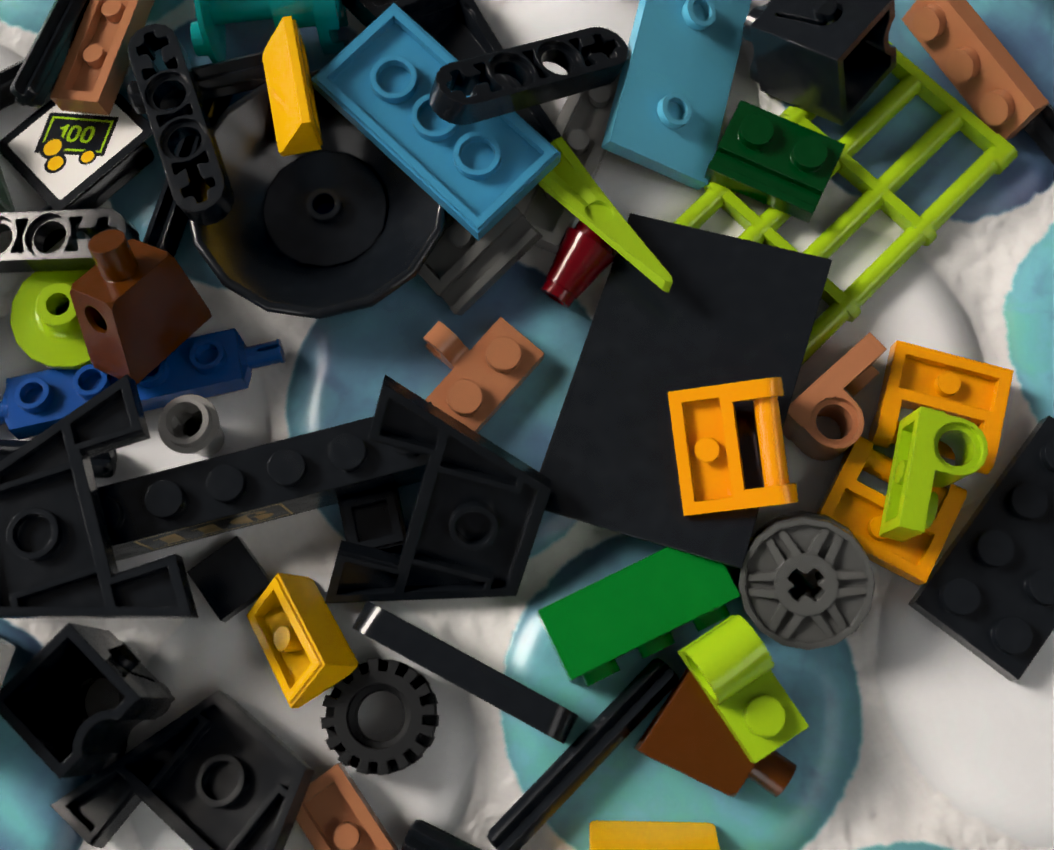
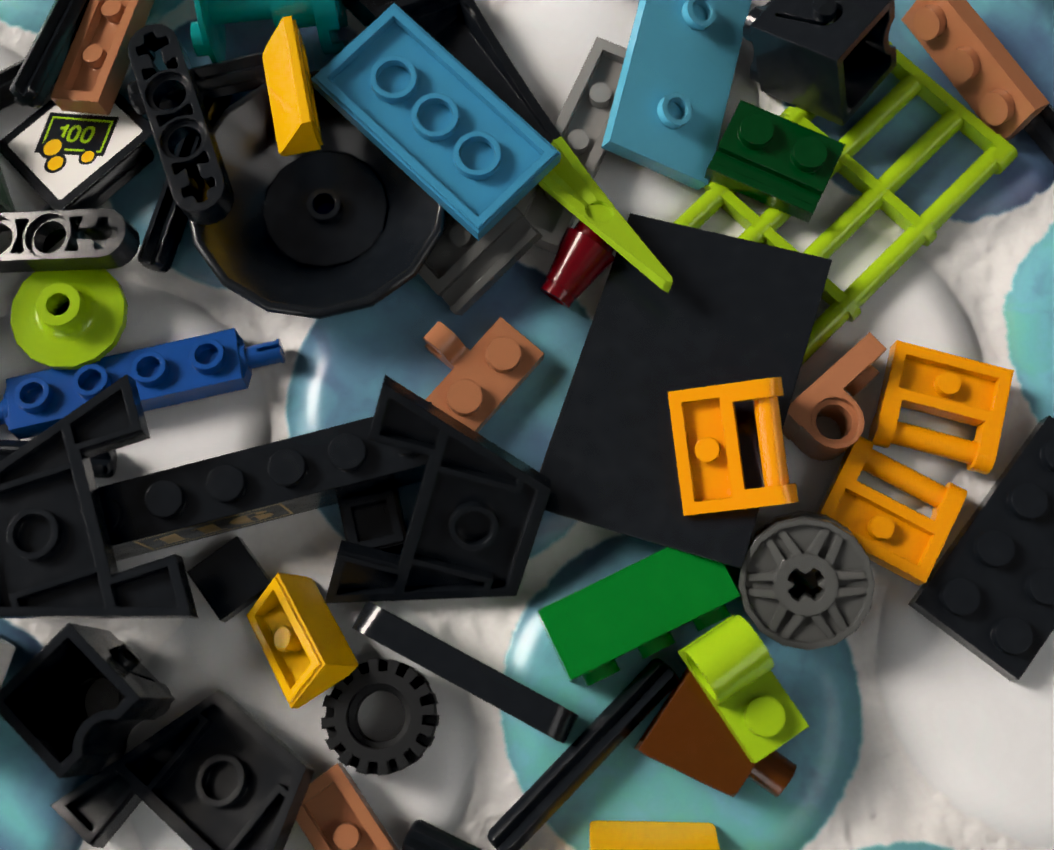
(134, 305): reddish brown torso -> none
(191, 426): light grey cone -> none
(525, 64): black beam -> none
(918, 467): lime plate -> none

